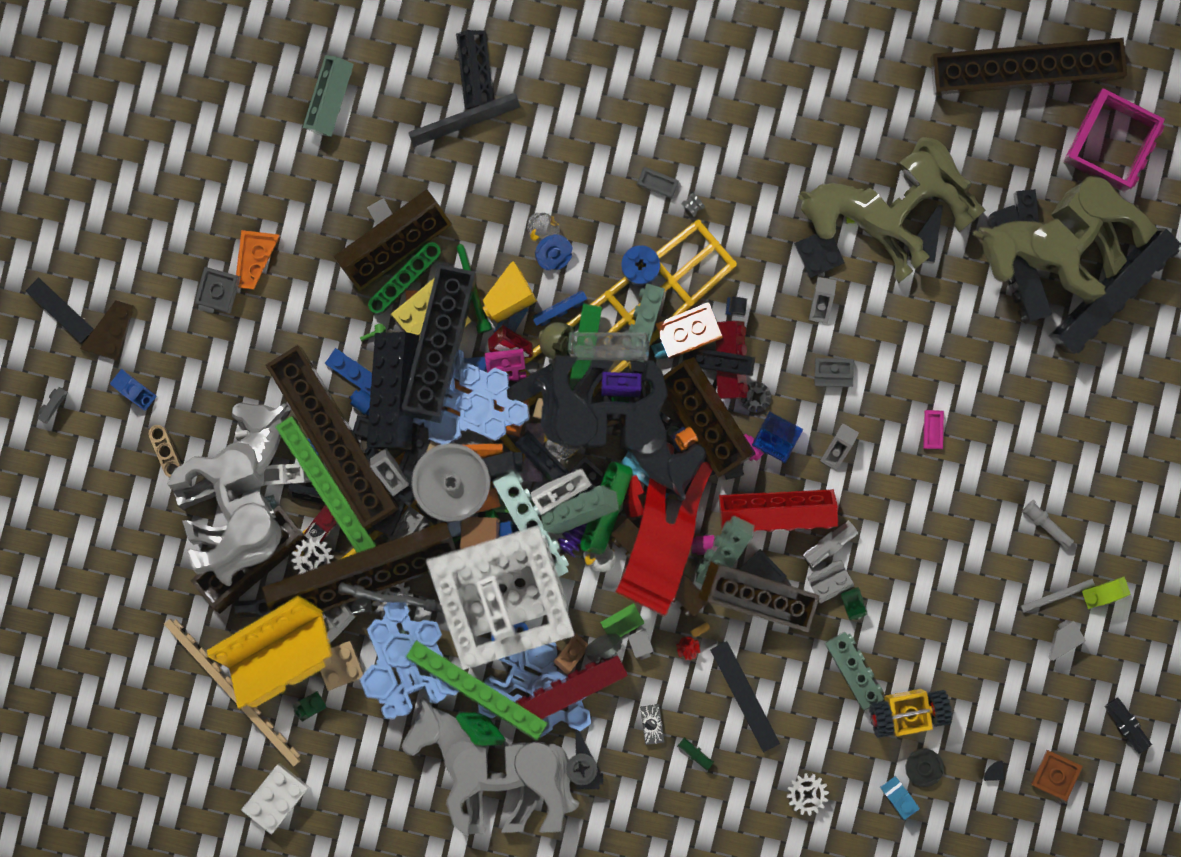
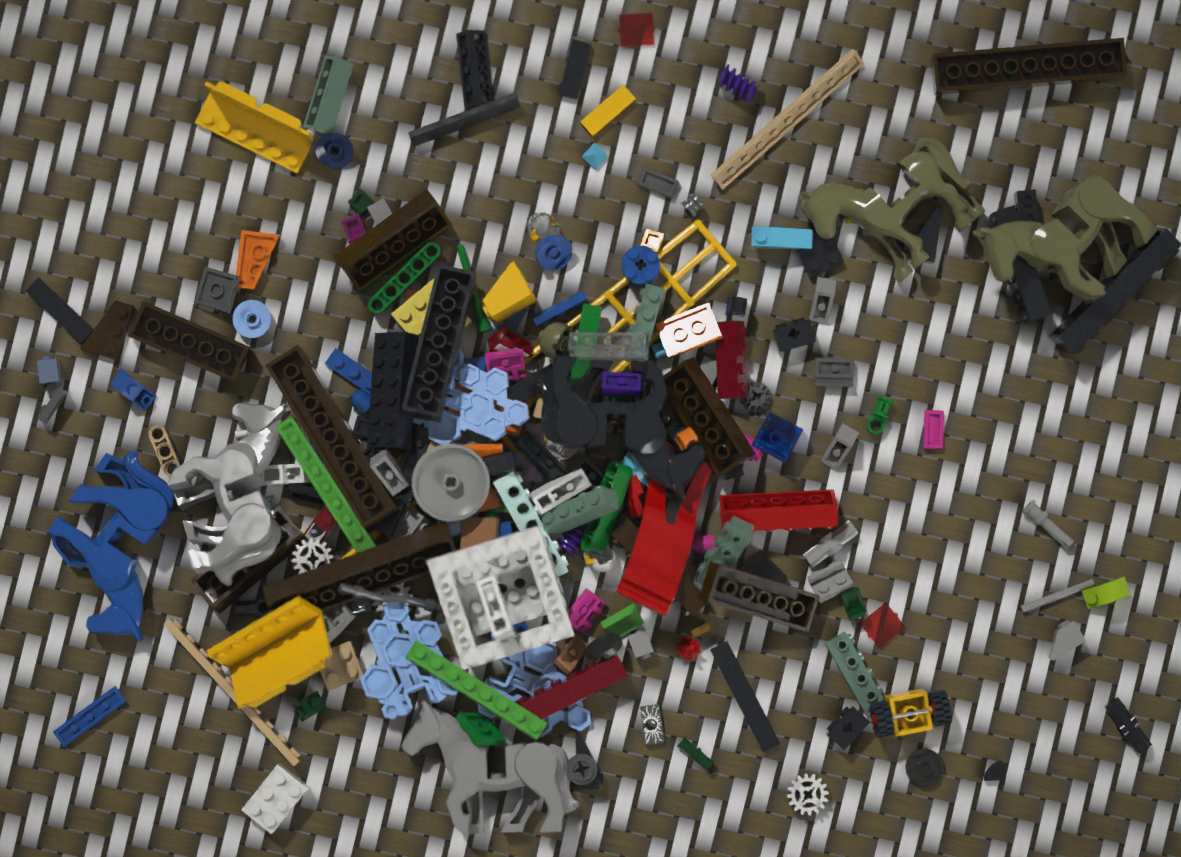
(49, 370): none -> sand blue brick
(89, 716): none -> blue tile
(143, 509): none -> blue animal
(189, 341): none -> dark brown brick
(244, 312): none -> light blue dish
(256, 128): none -> yellow piece
(331, 157): none -> dark blue dish
(354, 227): none -> magenta bracket
(360, 202): none -> dark green tile
(379, 328): bright green hand -> none
(575, 69): none -> black tile
(585, 610): none -> dark pink plate
(594, 156): none -> medium azure slope
(607, 110): none -> yellow tile
(636, 29): none -> clear red piece
(653, 240): none -> tile
(722, 361): black tile -> none
(738, 84): none -> dark purple piece
(781, 238): none -> medium azure slope
(787, 119): none -> tan plate
(804, 337): none -> black brick
(857, 725): none -> black brick
(878, 415): none -> green connector
(882, 625): none -> clear red piece
(899, 798): dark azure arch -> none
(1056, 775): dark orange plate -> none
(1130, 109): dark pink window -> none

